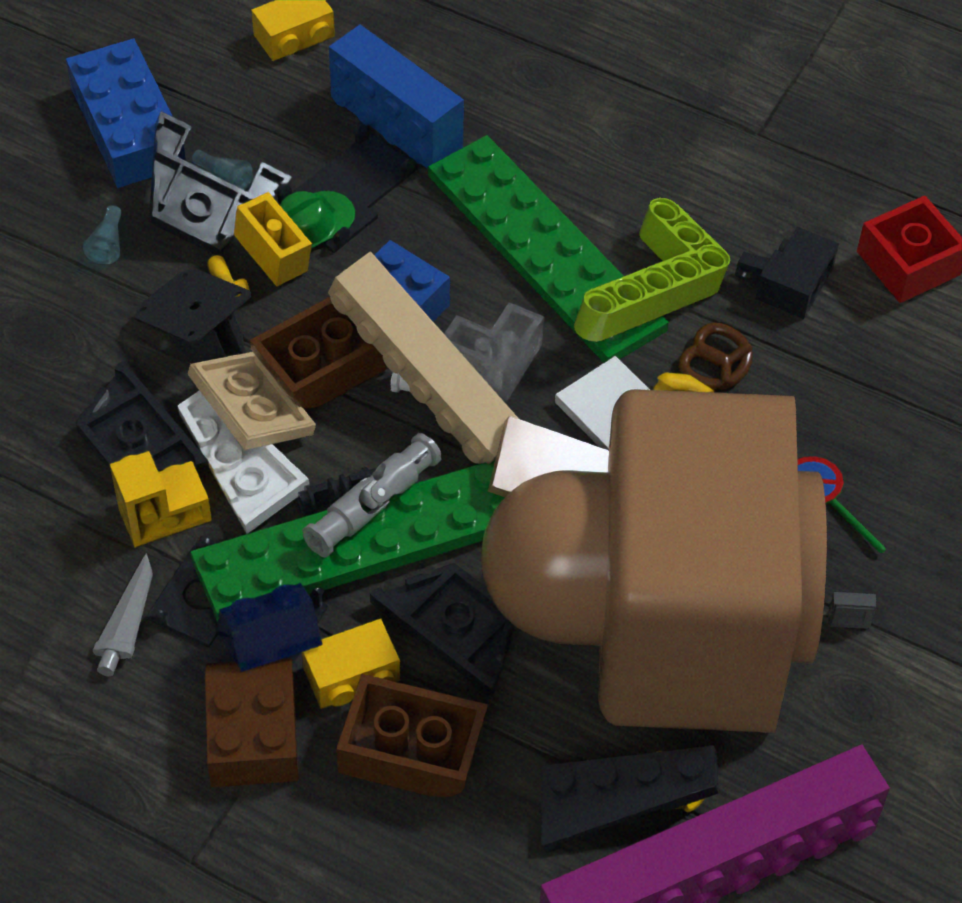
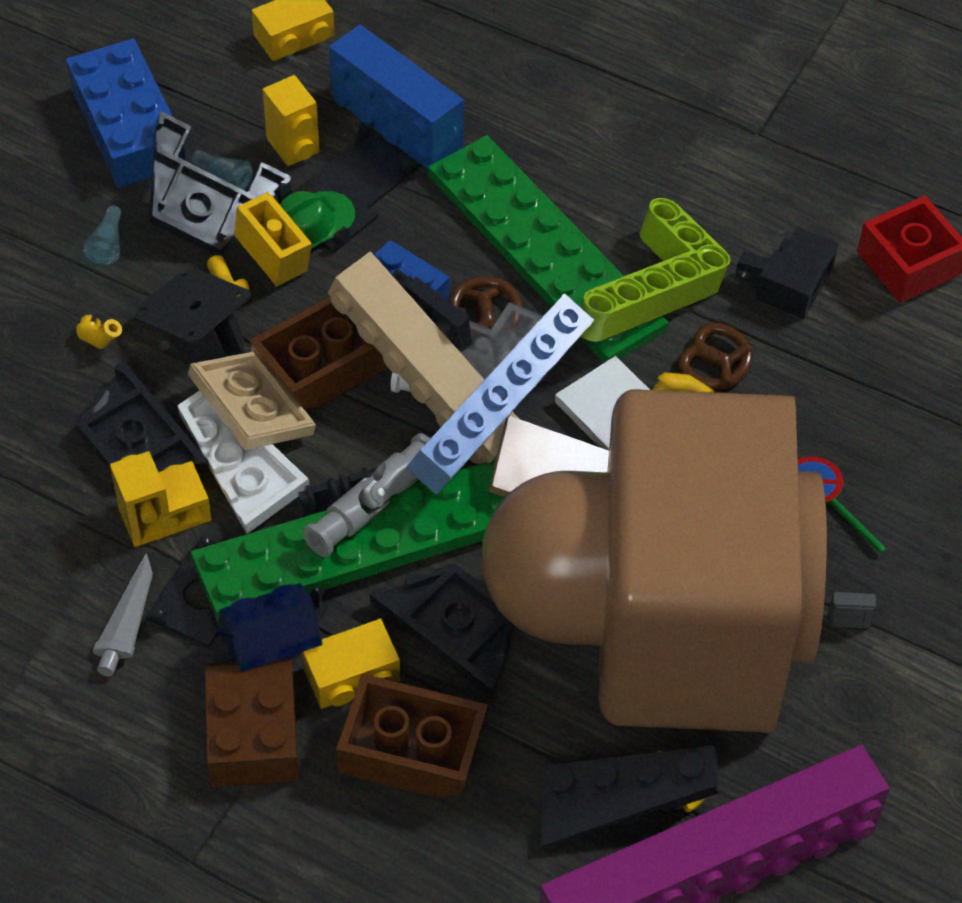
(98, 334): none -> yellow arm
(291, 120): none -> yellow brick
(445, 315): none -> black hinge
(483, 298): none -> reddish brown piece
(499, 394): none -> medium blue brick

